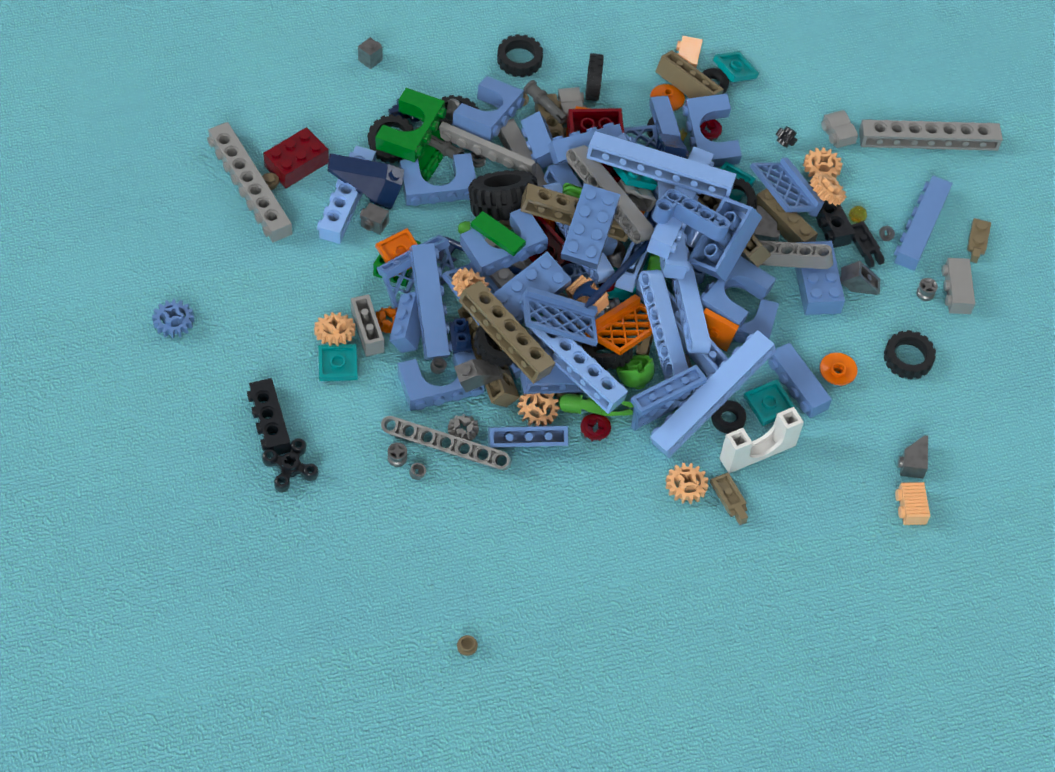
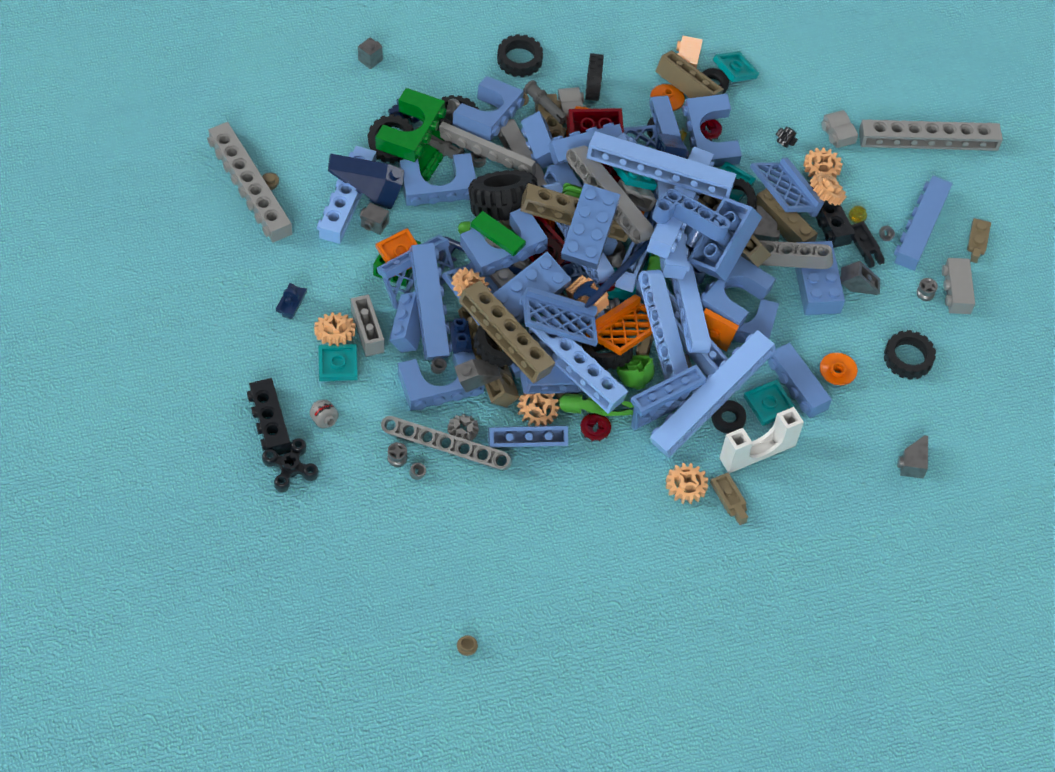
(173, 318): medium blue gear -> none
(291, 301): none -> dark blue hips
(296, 157): dark red brick -> none
(323, 413): none -> light grey head
(386, 325): orange gear -> none
(913, 503): light nougat brick -> none

